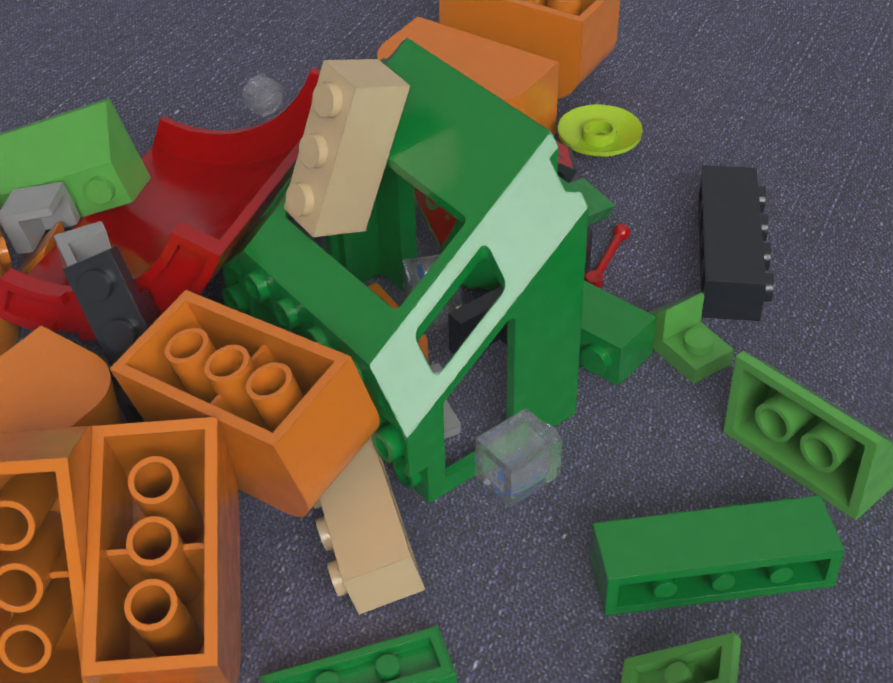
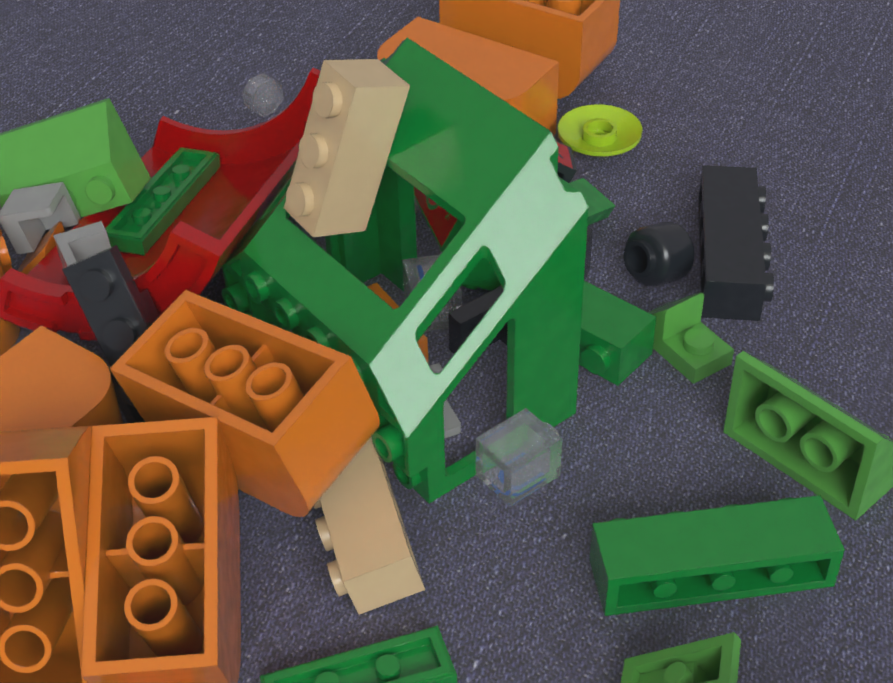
(162, 200): none -> green tile
(595, 277): red hinge -> none
(659, 253): none -> black head

